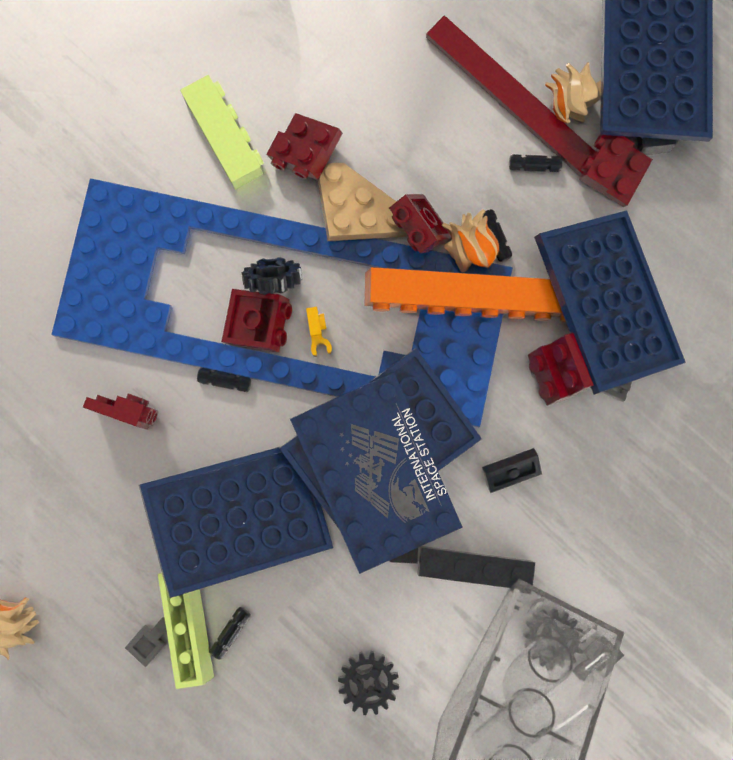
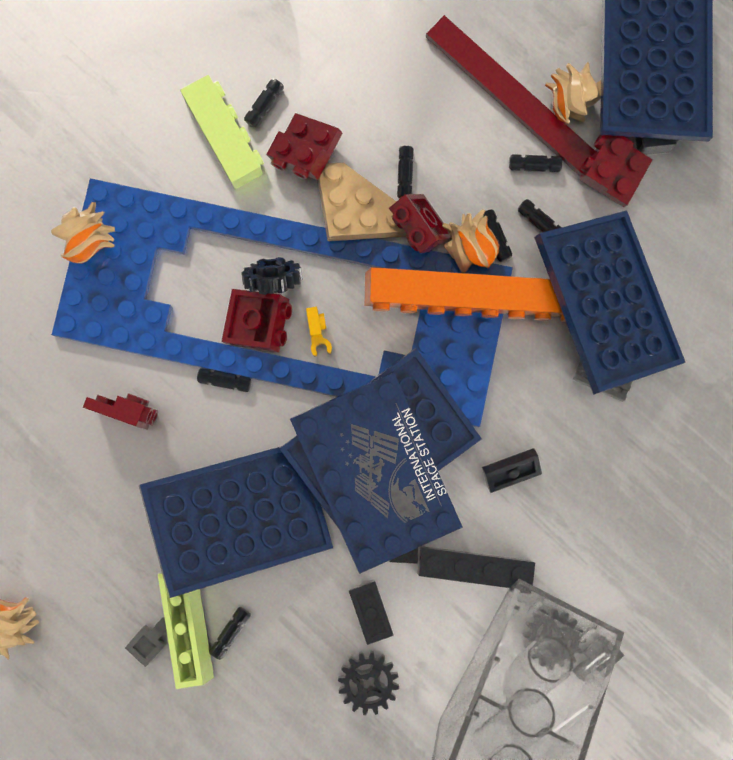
(83, 234): none -> tan hair
(264, 103): none -> black axle
(371, 612): none -> black plate
(405, 171): none -> black axle
(537, 216): none -> black axle
(560, 370): dark red plate -> none

